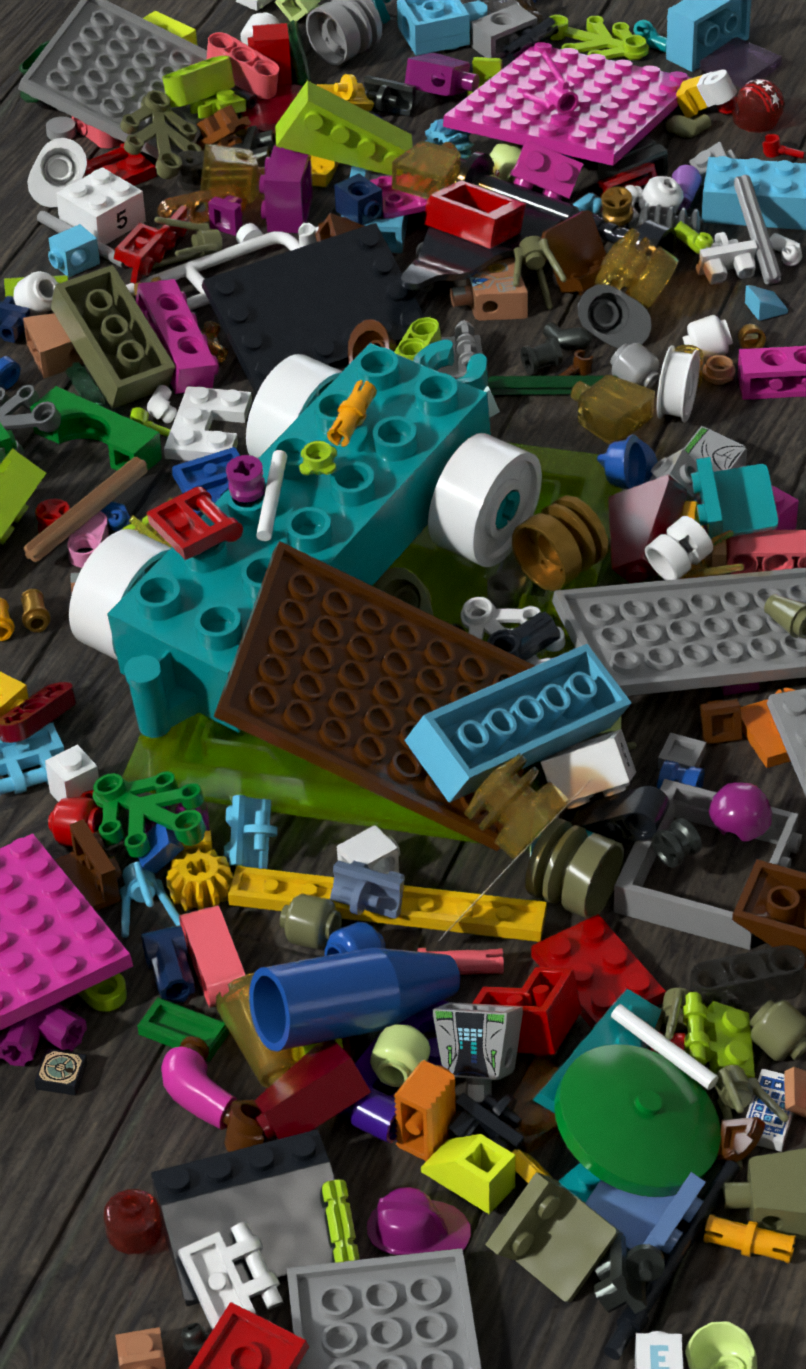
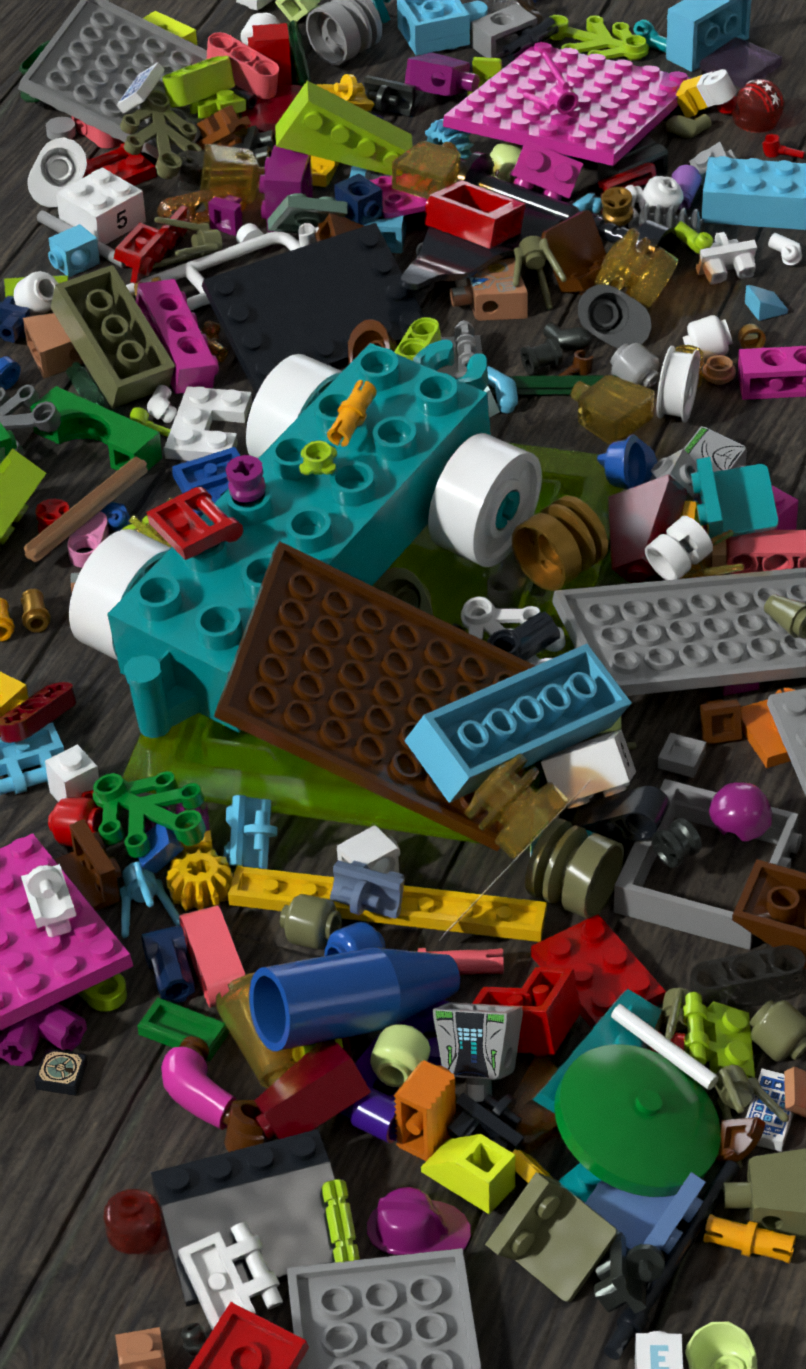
(49, 899): none -> white hips
(140, 88): none -> white tile
(271, 495): white bar -> none
(300, 209): none -> sand green plate
(505, 390): none -> medium azure arm
(673, 771): blue wheel -> none
(757, 229): light grey axle -> none

